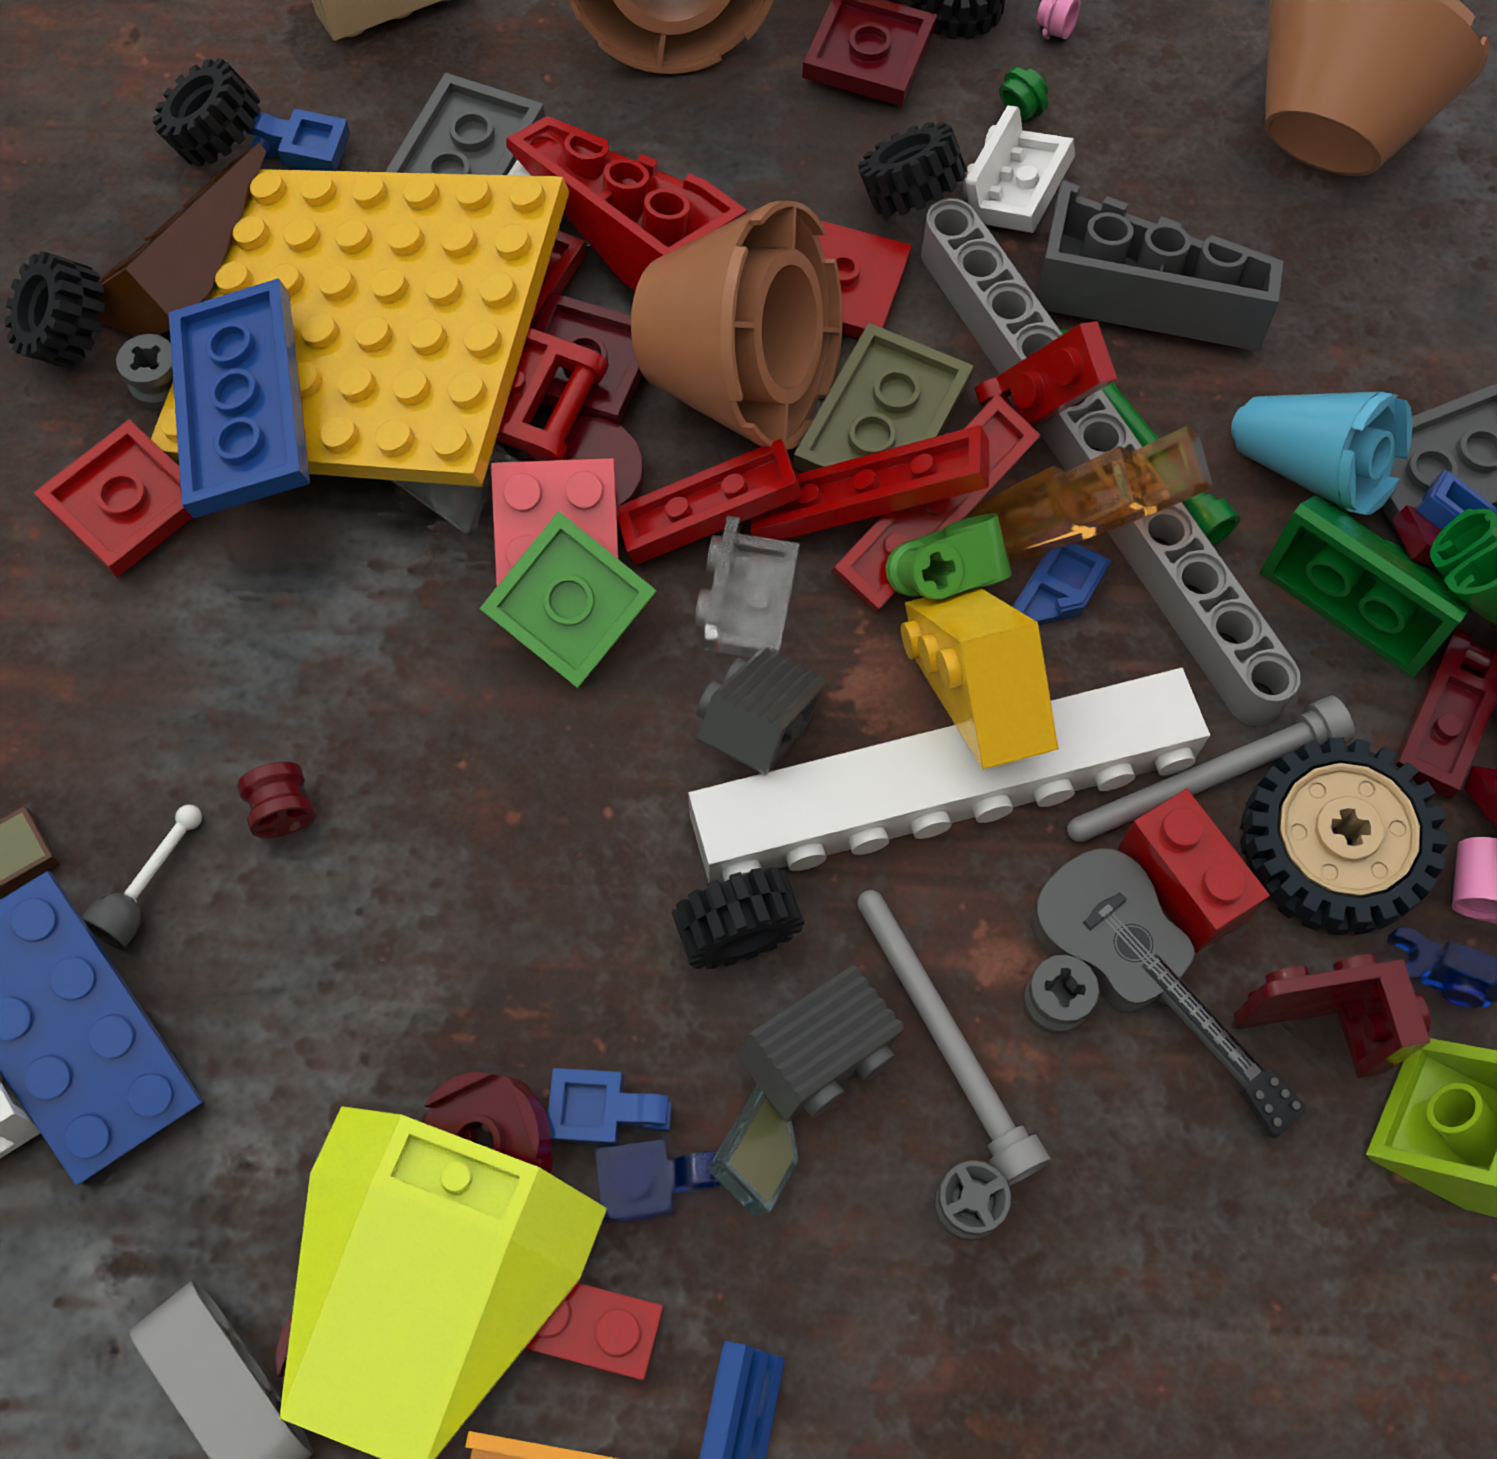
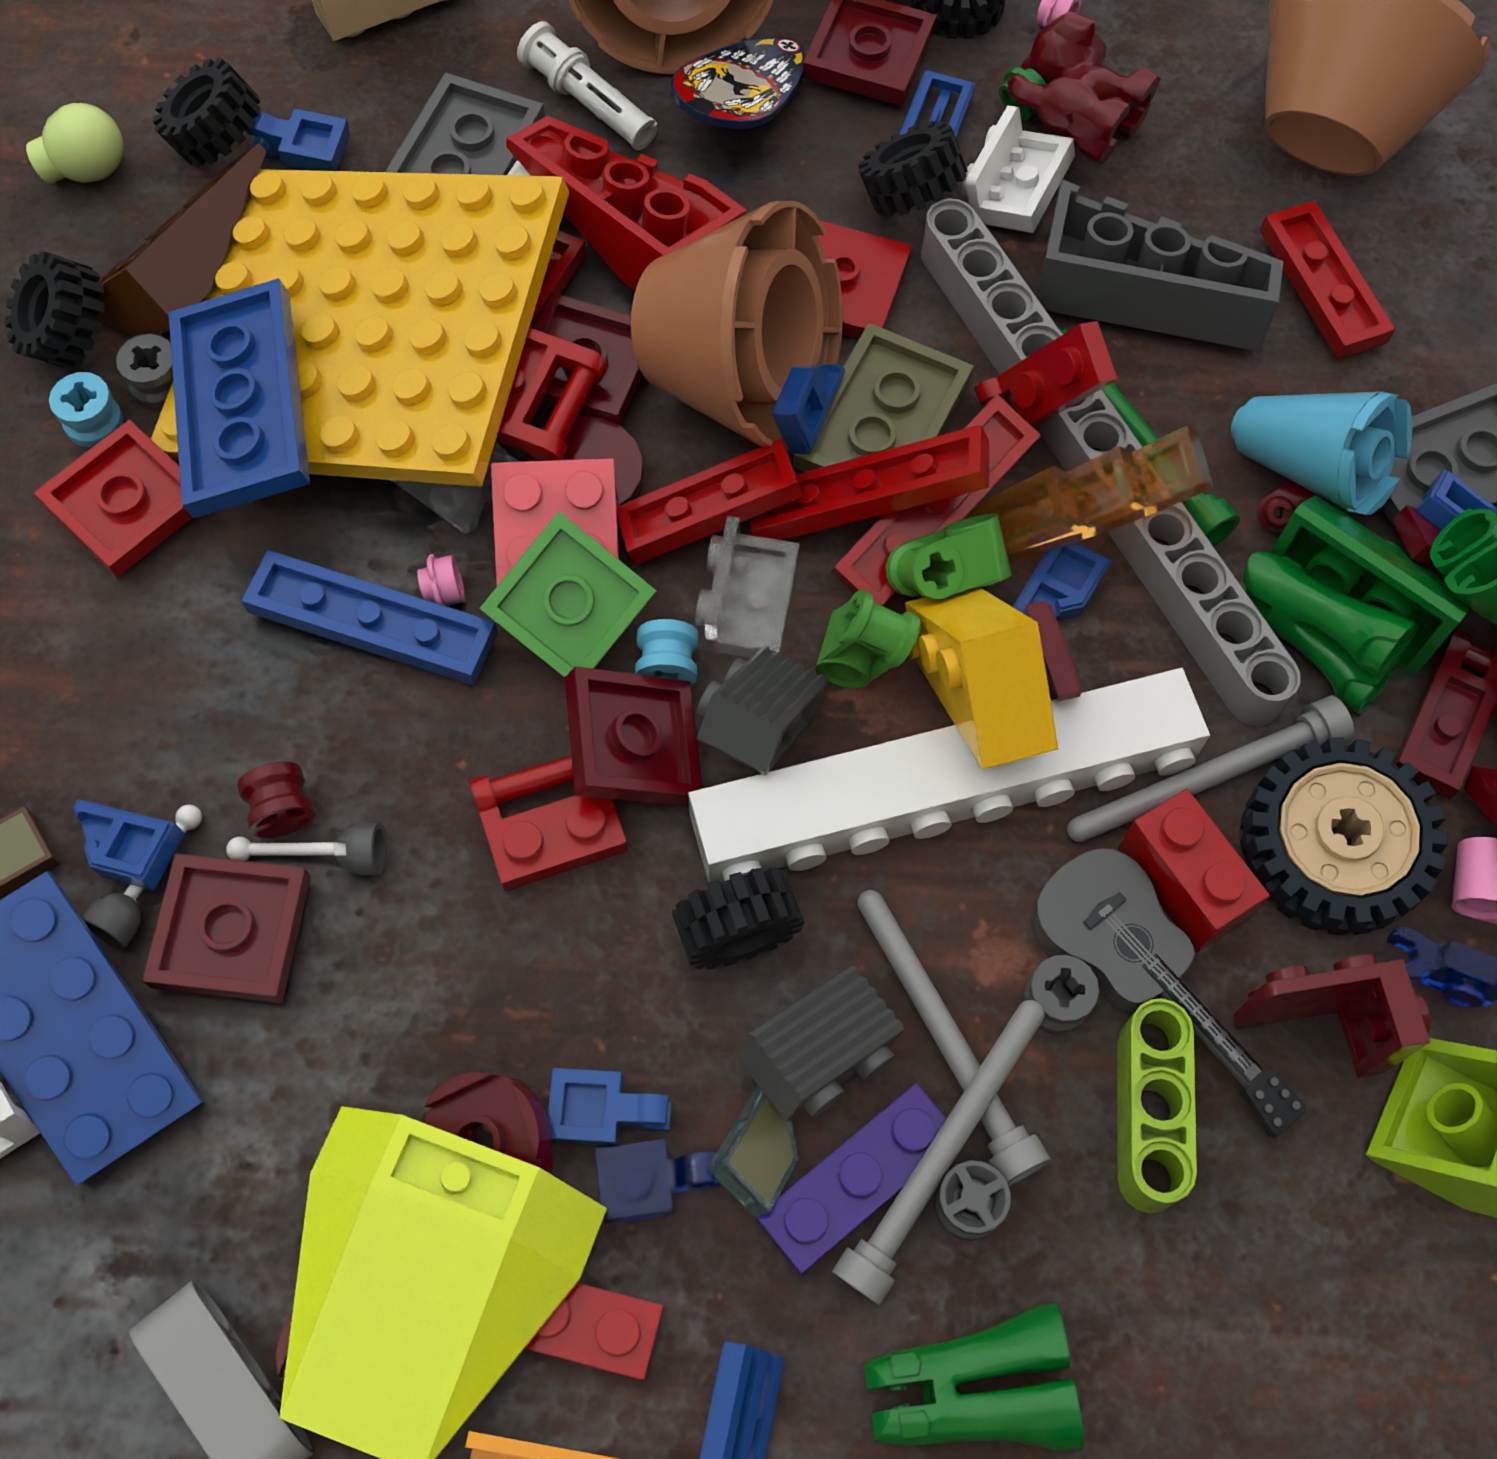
(77, 145): none -> yellowish green piece
(100, 411): none -> medium azure wheel
(127, 844): none -> blue tile
(227, 928): none -> dark red plate
(358, 848): none -> hinge
(370, 617): none -> blue plate
(441, 581): none -> bright pink plate
(546, 837): none -> red plate
(570, 73): none -> white pin
(632, 737): none -> dark red plate
(667, 650): none -> medium azure wheel
(740, 82): none -> shield
(806, 403): none -> blue tile
(852, 1181): none -> dark purple plate
(865, 641): none -> bright green piece
(871, 1262): none -> light grey piece
(948, 86): none -> blue tile
(1032, 1415): none -> green piece
(1060, 671): none -> dark red tile
(1082, 94): none -> dark red animal
(1171, 1076): none -> lime beam
(1280, 504): none -> dark red arm
(1327, 280): none -> red plate
(1342, 636): none -> green piece

